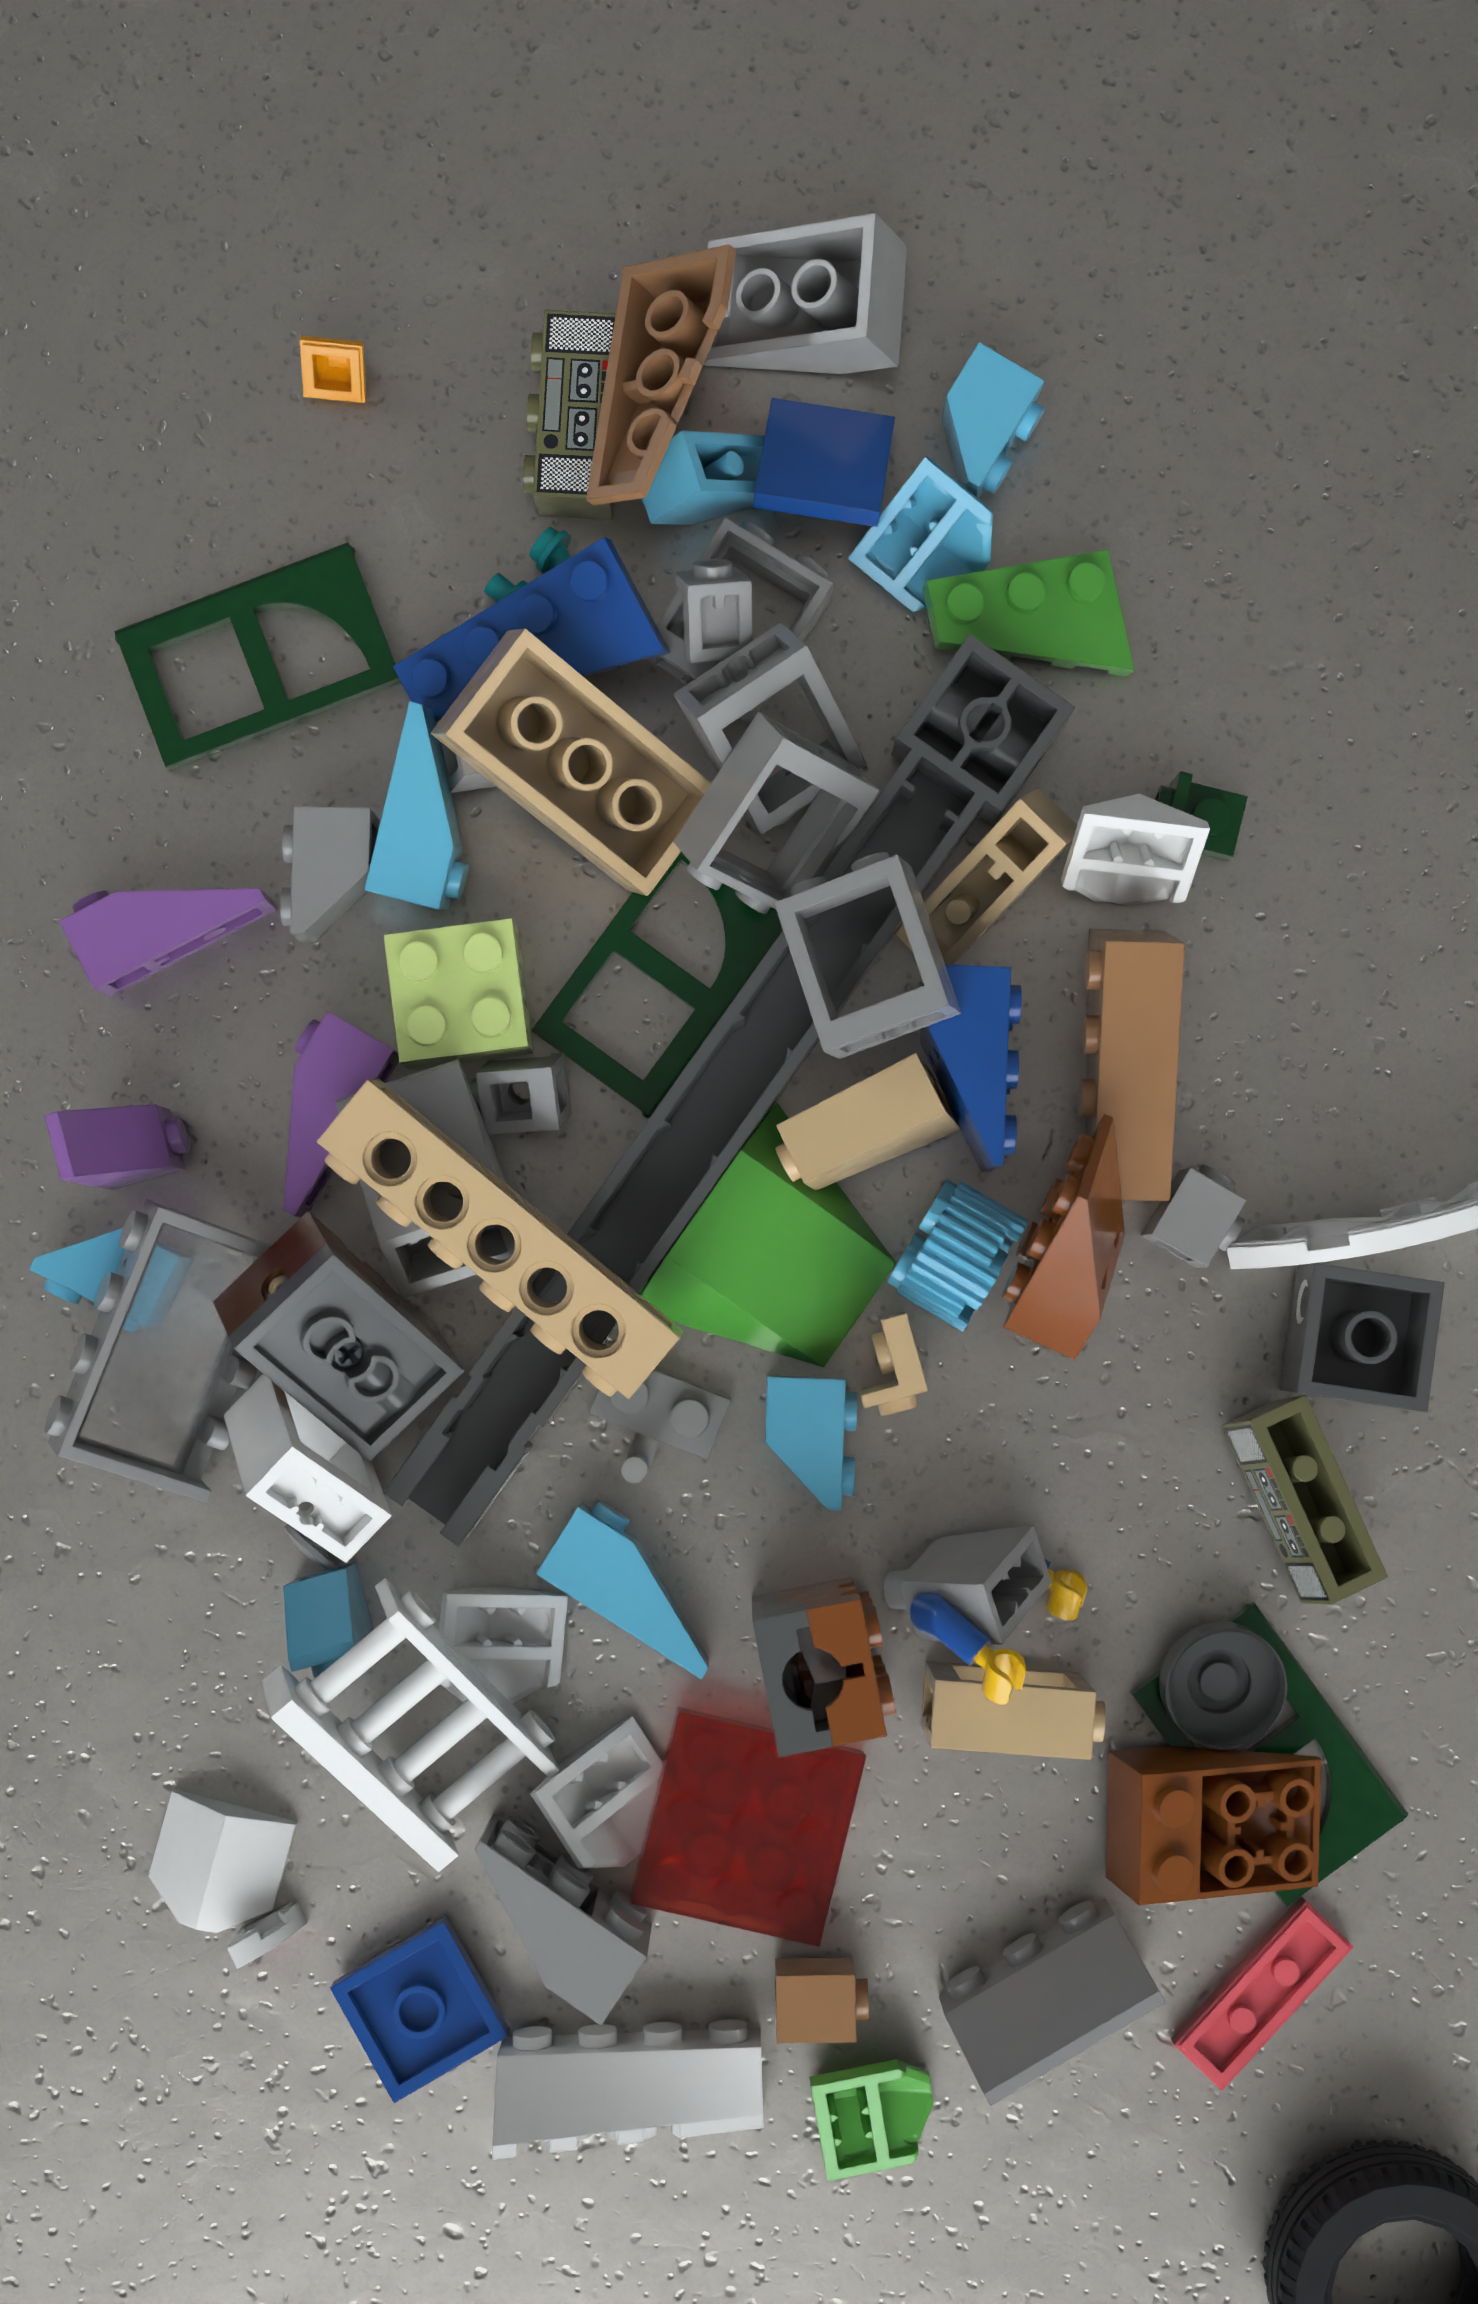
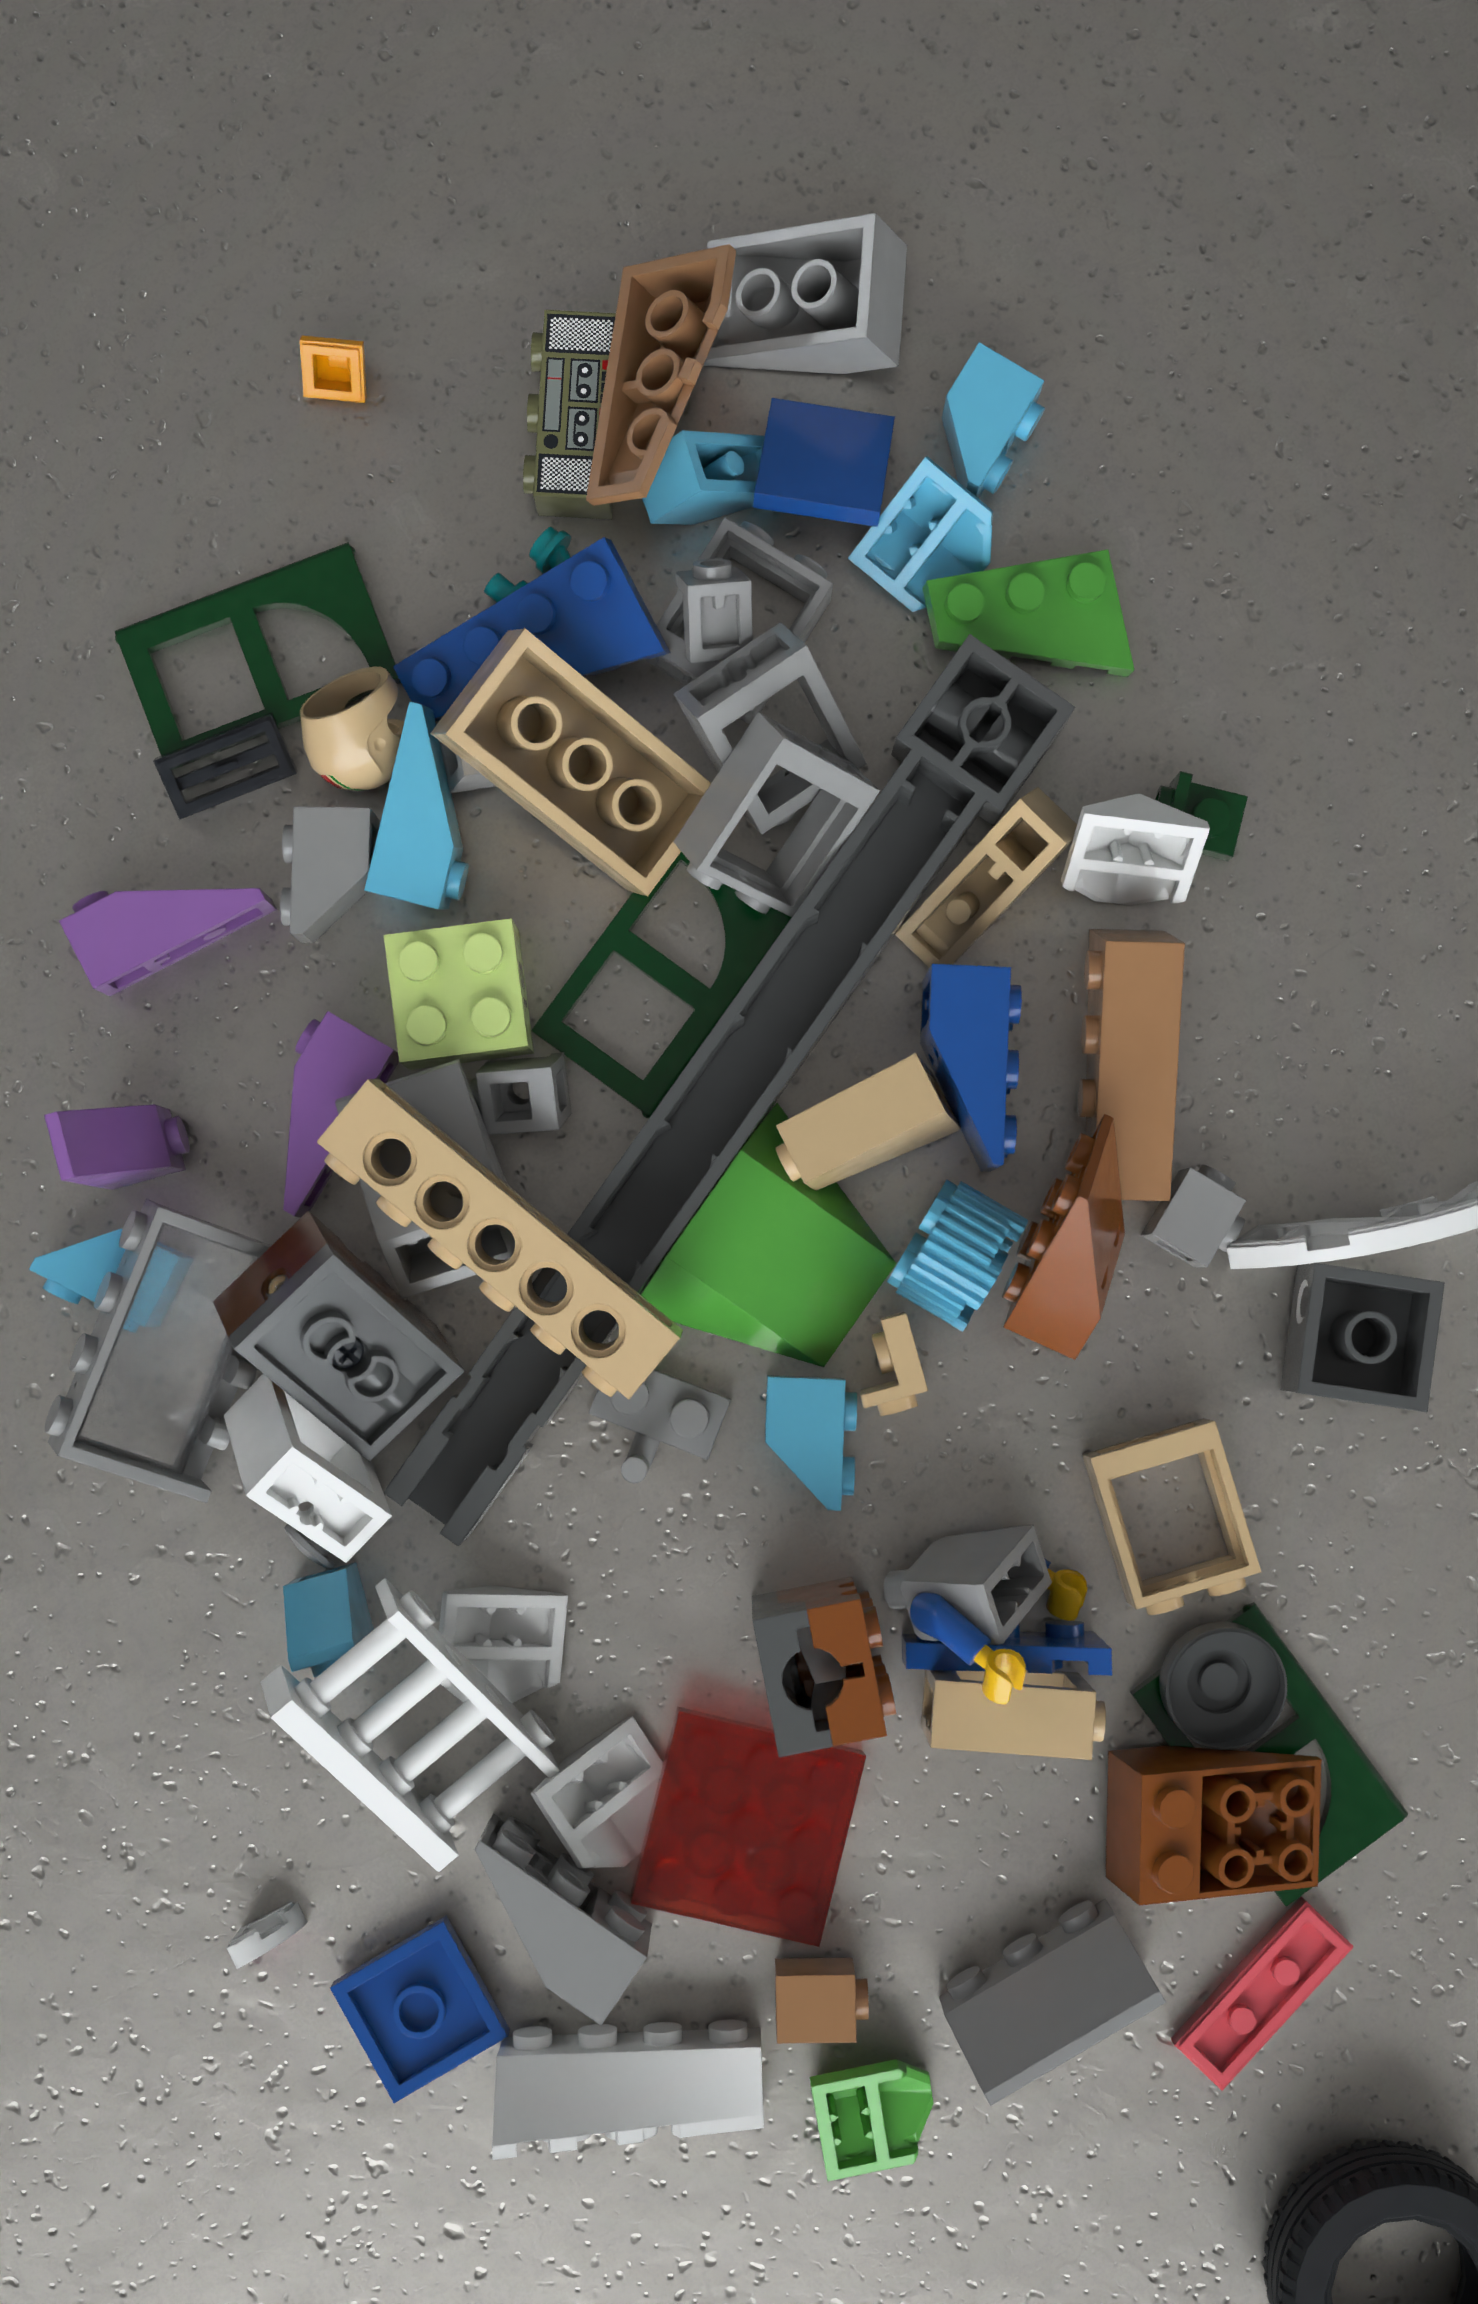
(175, 785): none -> black tile
(219, 1861): white slope -> none
(354, 744): none -> tan helmet
(615, 1578): medium azure slope -> none
(891, 1017): light grey window -> none
(1041, 1650): none -> blue wing
(1217, 1575): none -> tan window
(1305, 1501): olive brick -> none

